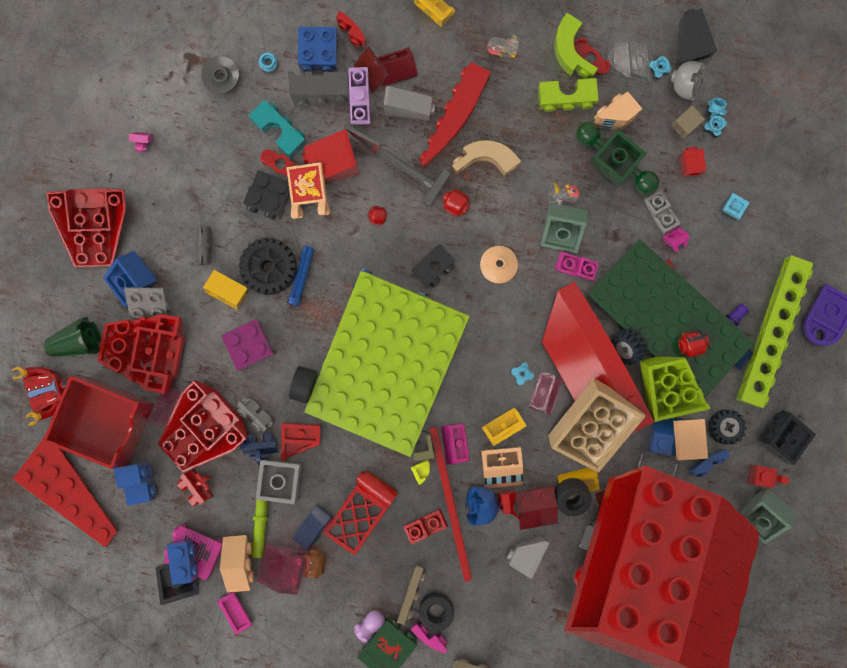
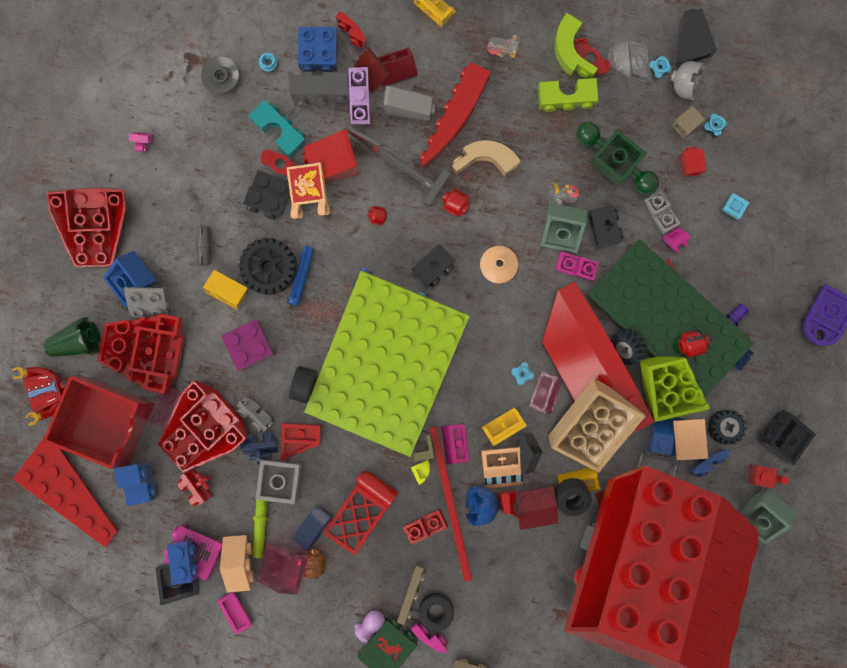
(527, 555): light grey slope -> none
(529, 453): none -> black slope
(597, 219): none -> black brick
(618, 113): light nougat slope -> none
(717, 106): medium azure plate -> none
(772, 320): lime brick -> none

